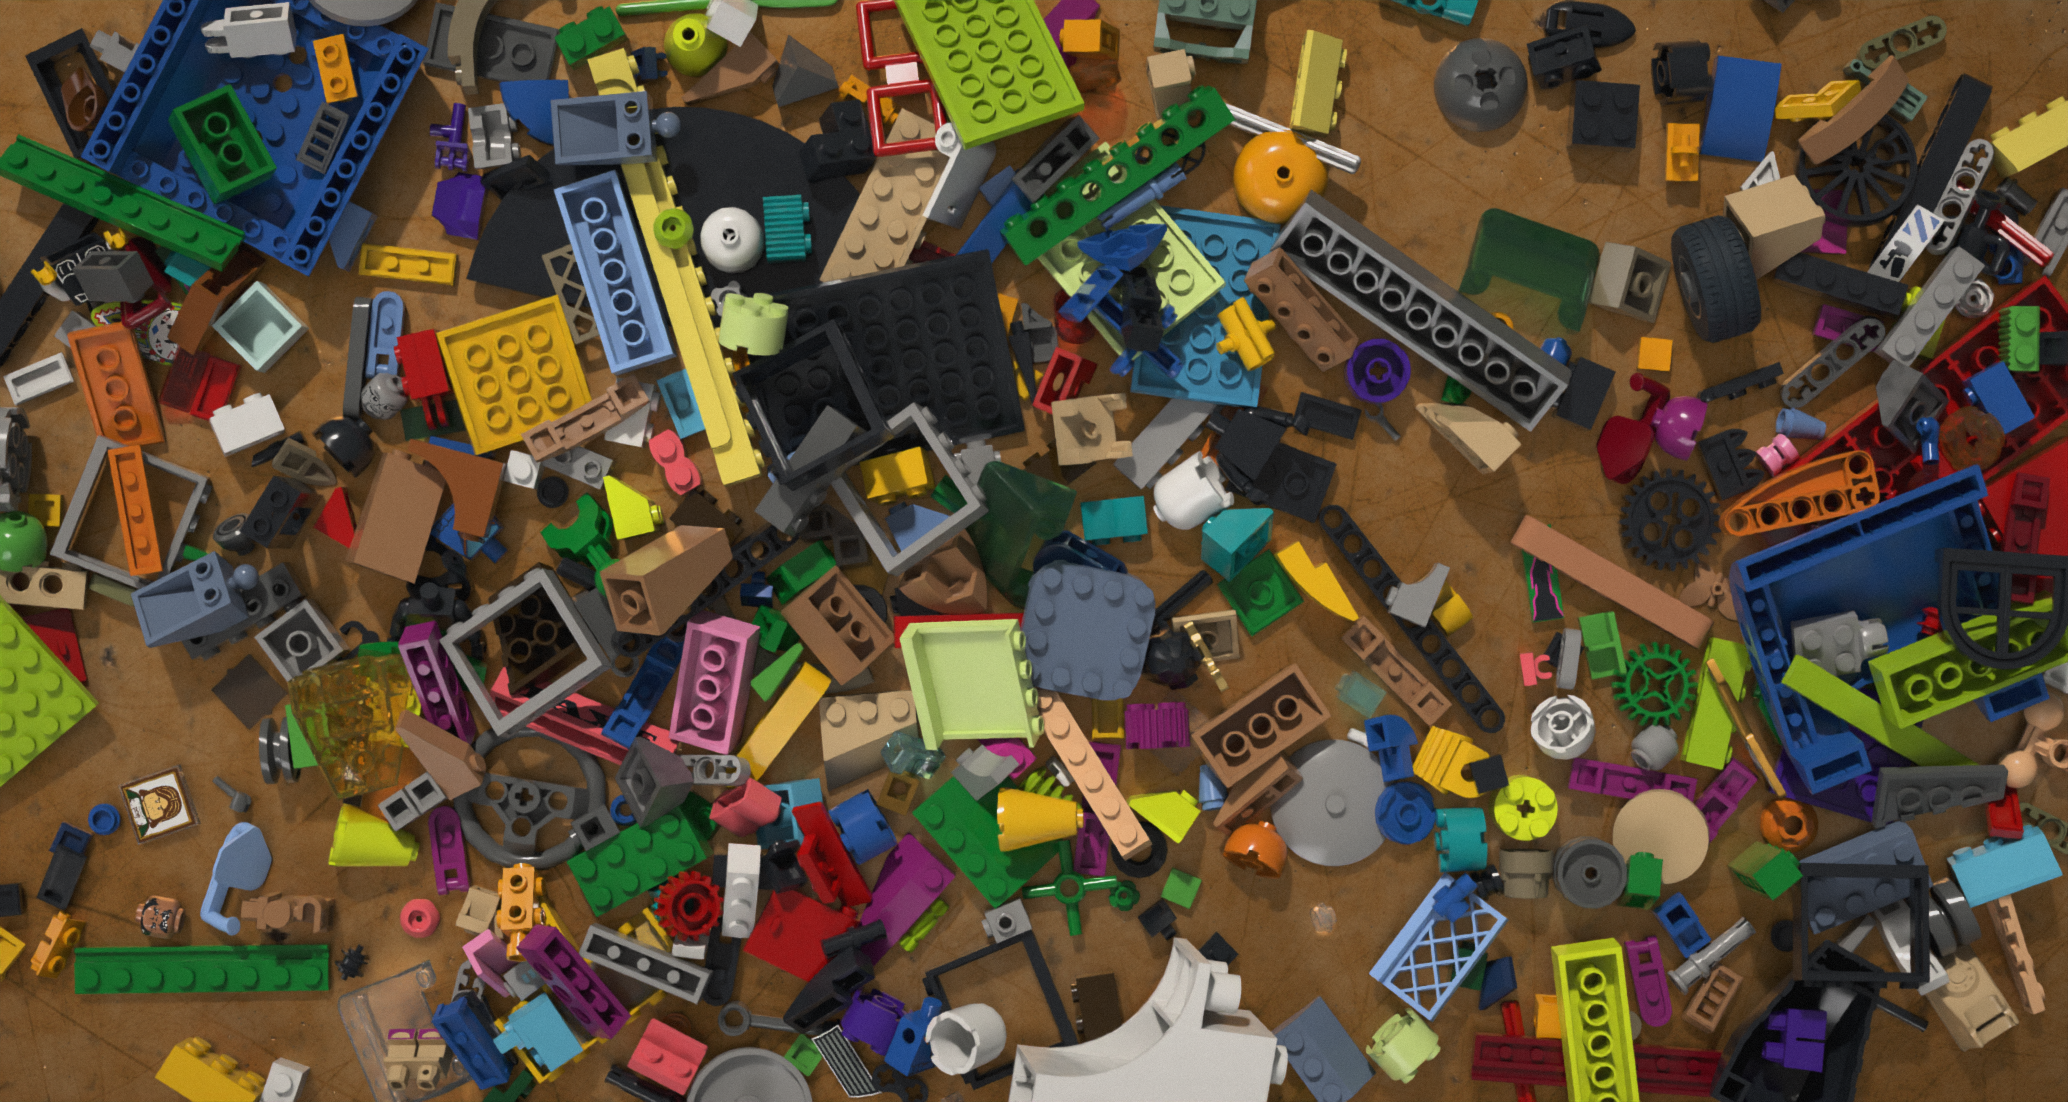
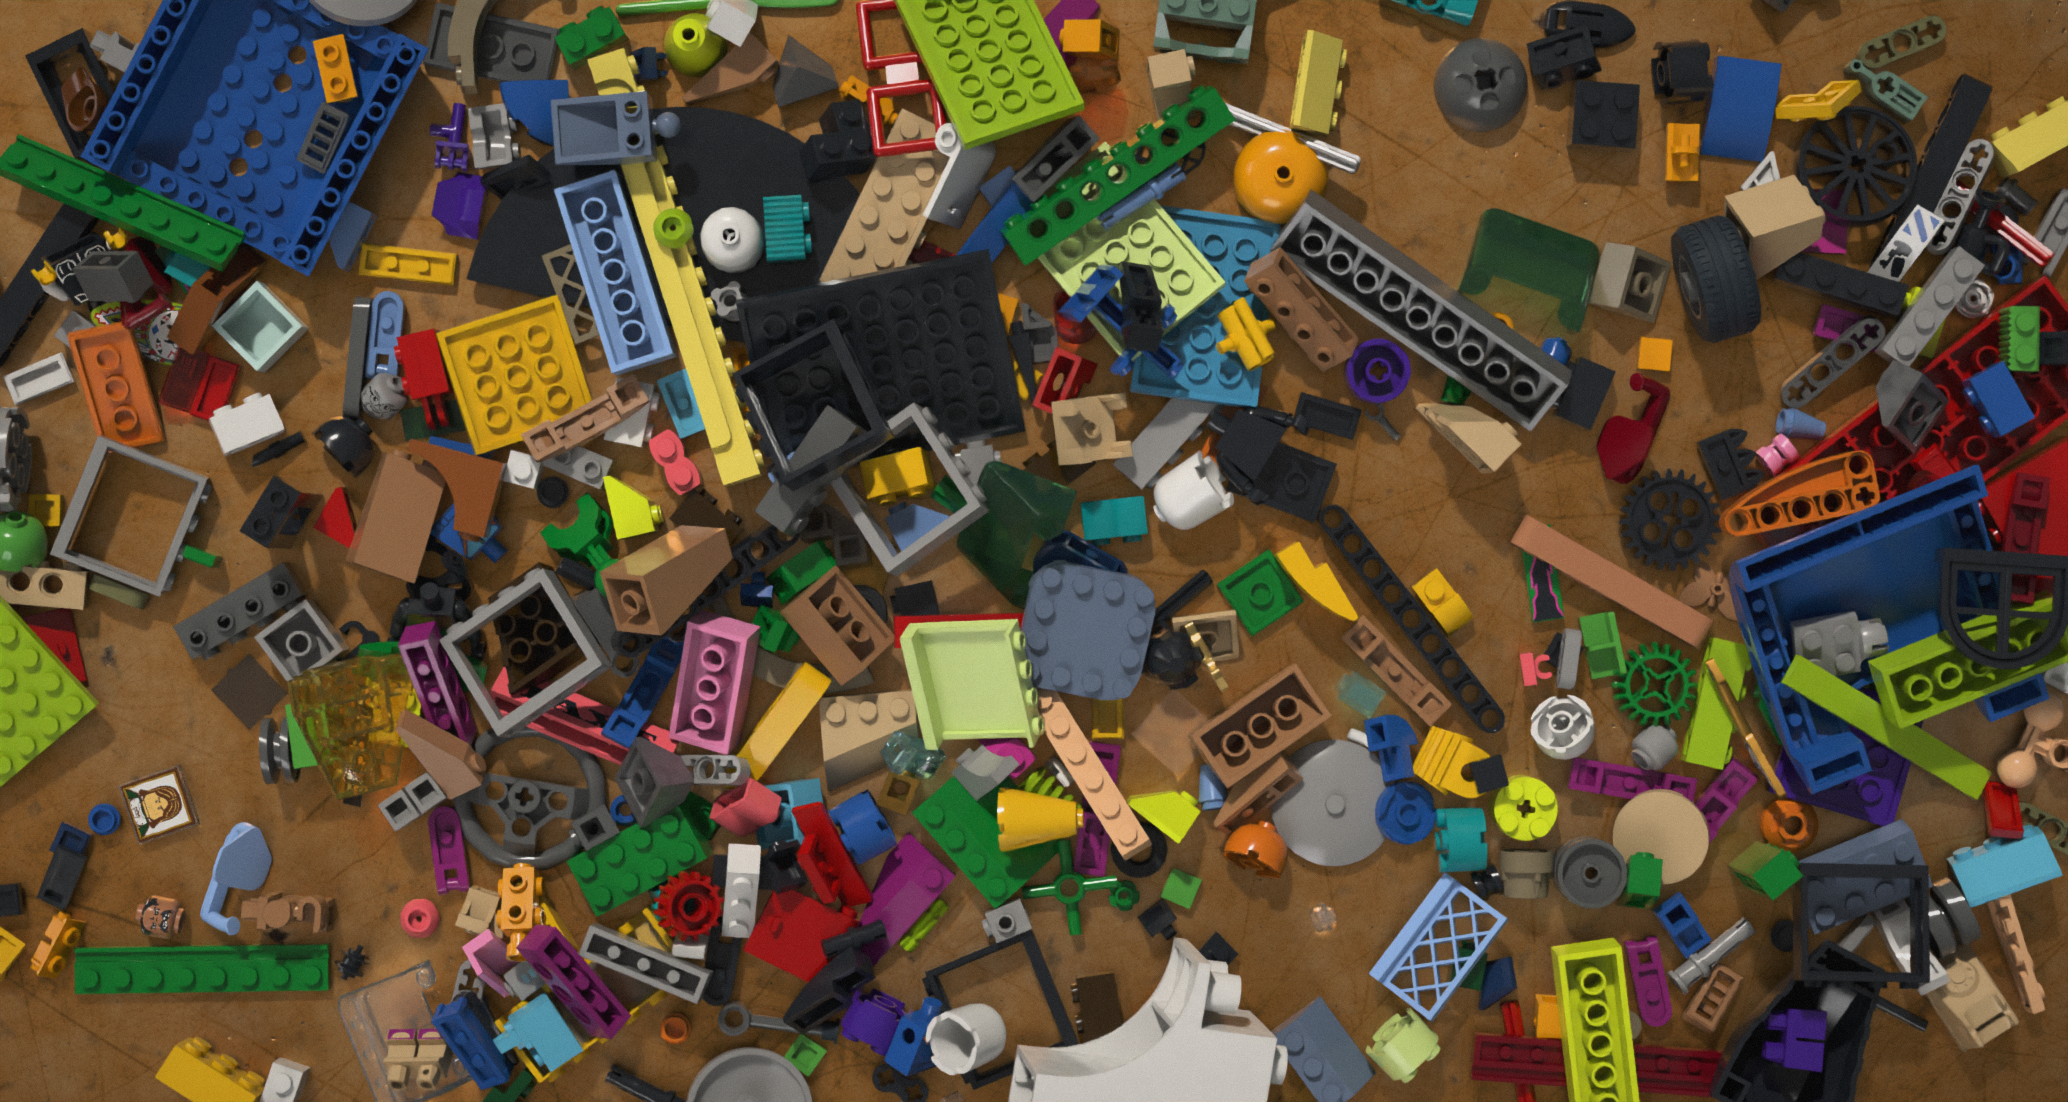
(135, 510): orange plate -> none
(193, 600): sand blue slope -> none
(222, 144): green brick -> none
(230, 538): dark grey brick -> none
(240, 800): dark grey hand -> none
(252, 31): white hinge -> none
(302, 464): dark tan plate -> none
(369, 841): neon yellow cone -> none
(667, 1056): coral bracket -> none
(753, 324): yellowish green brick -> none
(771, 678): bright green slope -> none
(845, 1063): sticker -> none
(948, 578): medium nougat brick -> none
(1124, 247): blue brick -> none
(1157, 728): magenta brick -> none
(1235, 539): teal slope -> none
(1417, 600): light grey arch -> none
(1451, 901): blue plate -> none
(1679, 425): magenta cylinder -> none
(1736, 387): black hinge -> none
(1858, 116): medium nougat slope -> none
(1925, 789): dark grey wing -> none
(1929, 432): blue arm -> none
(1932, 622): red wheel -> none
(1961, 453): clear orange plate -> none

